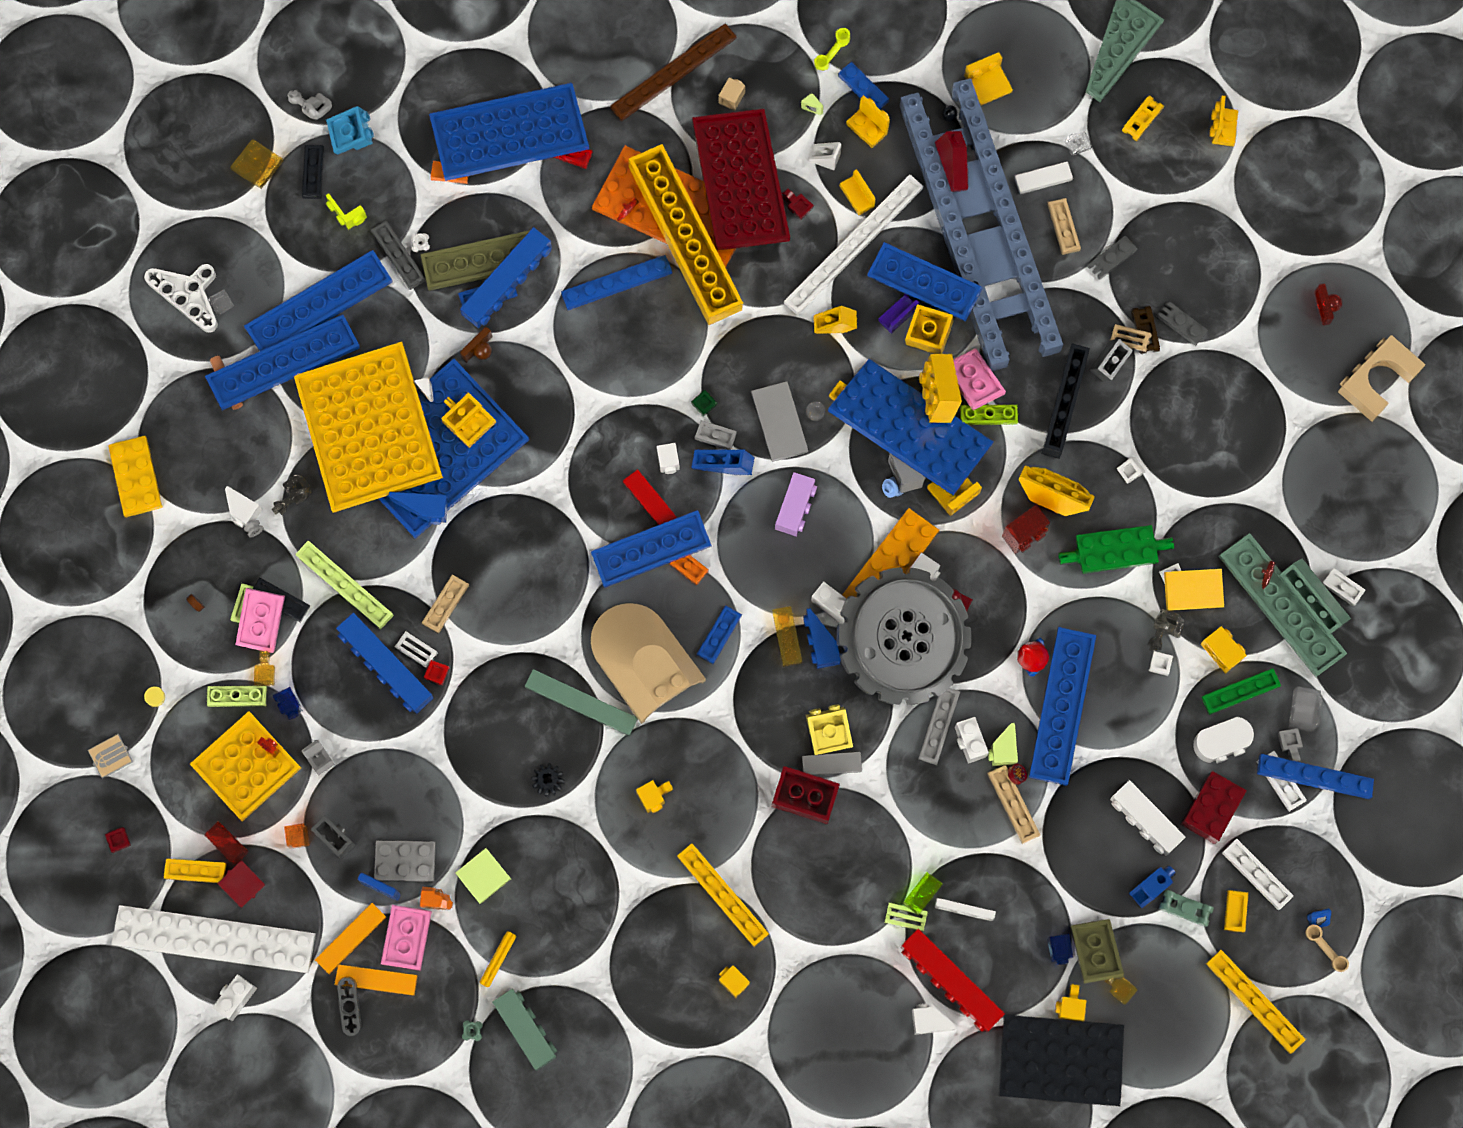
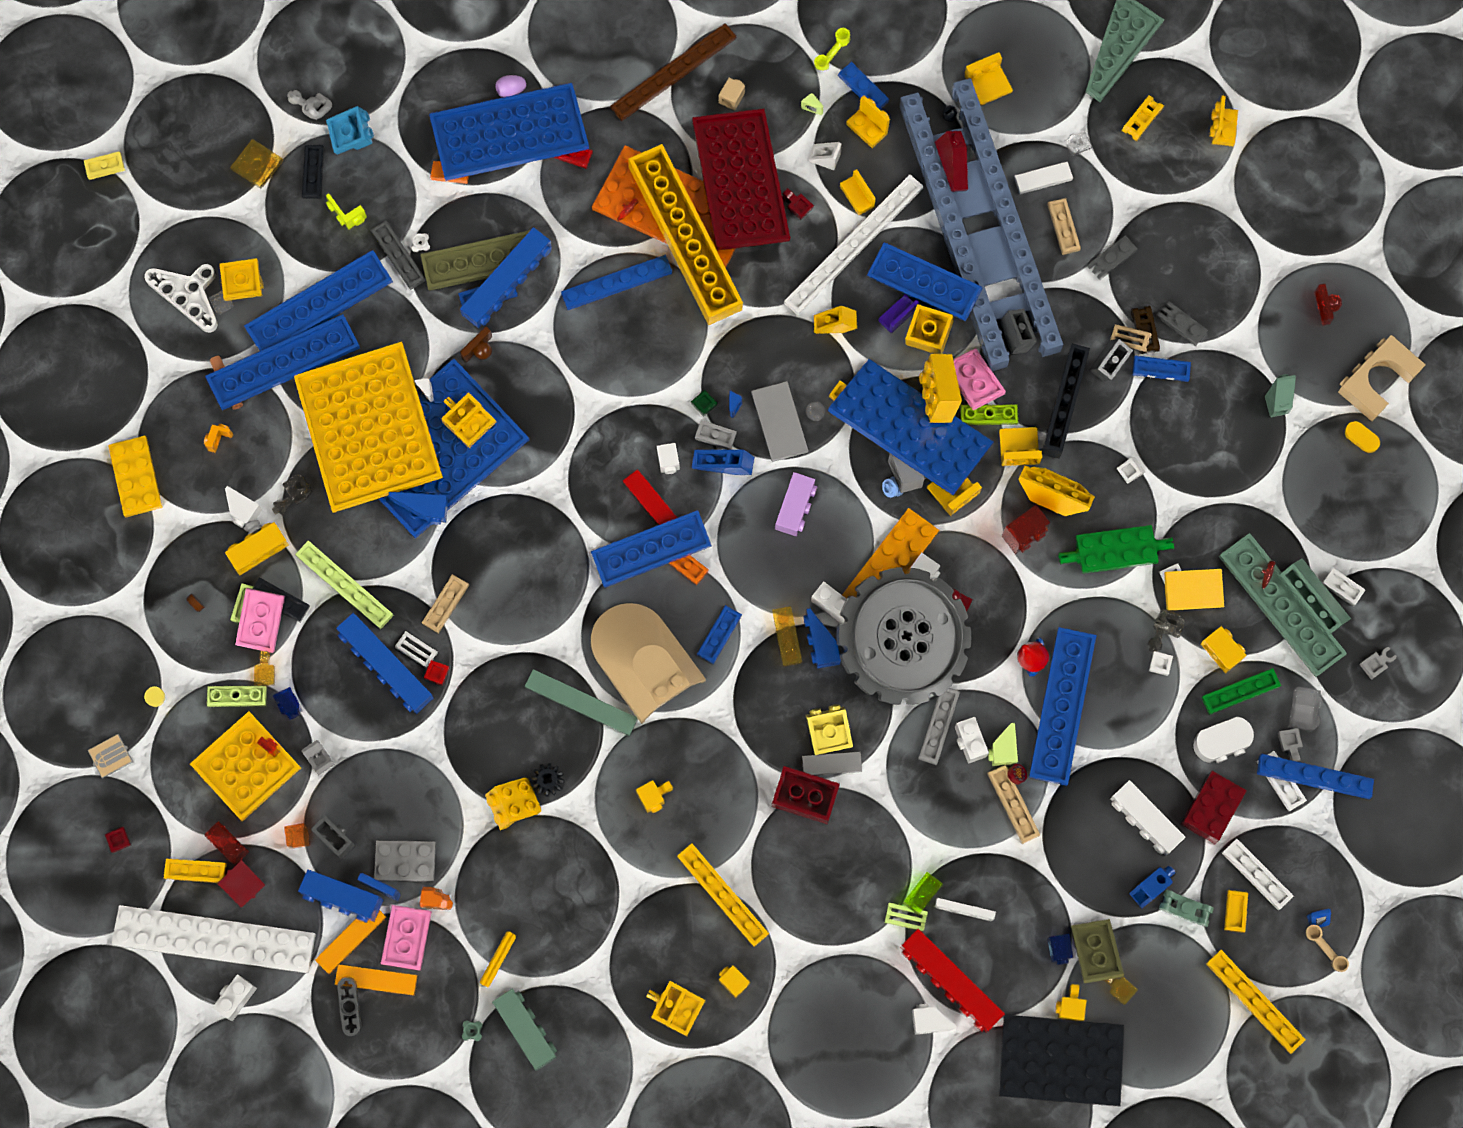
(104, 165): none -> light yellow plate
(213, 437): none -> light orange bracket
(241, 279): none -> yellow bracket
(256, 548): none -> yellow brick
(341, 896): none -> blue brick
(483, 876): yellowish green tile -> none
(510, 85): none -> lavender animal
(512, 802): none -> yellow bracket
(676, 1008): none -> yellow plate
(735, 403): none -> blue slope
(1017, 331): none -> dark grey brick
(1019, 446): none -> yellow bracket
(1161, 368): none -> blue plate
(1281, 395): none -> sand green slope
(1362, 437): none -> yellow tile
(1376, 664): none -> light grey plate

